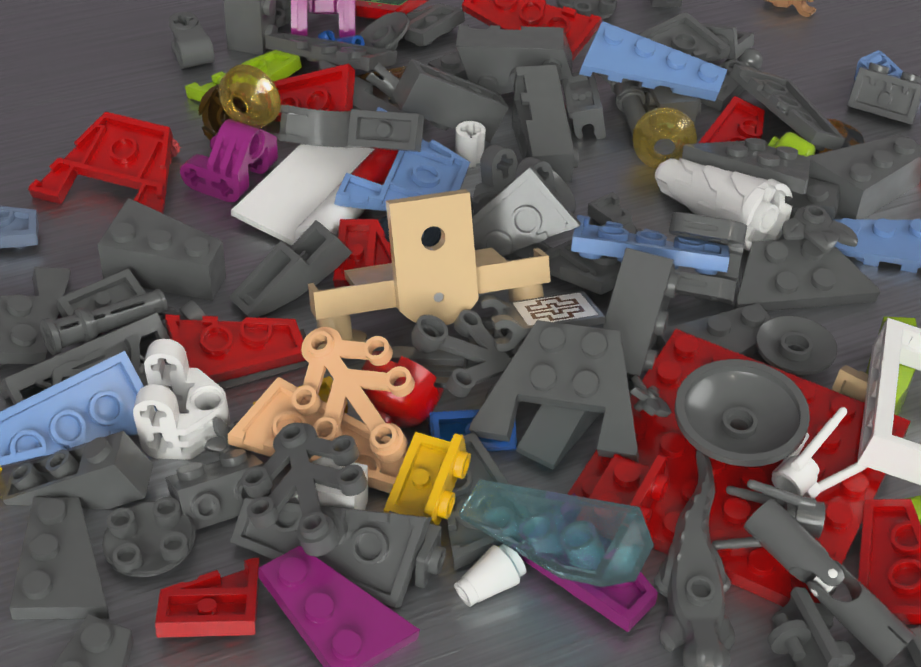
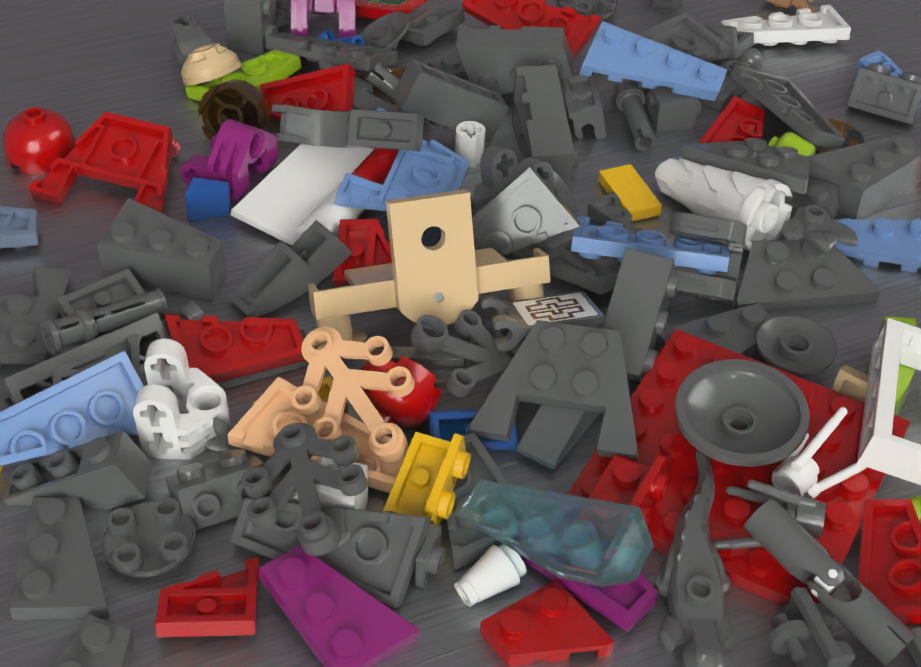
(36, 140): none -> red cylinder
(207, 199): none -> blue slope
(208, 63): none -> tan piece
(254, 90): clear yellow piece -> none
(545, 628): none -> red wing
(631, 190): none -> yellow tile
(649, 399): dark grey plant -> none
(662, 124): clear yellow piece -> none
(797, 29): none -> white wing

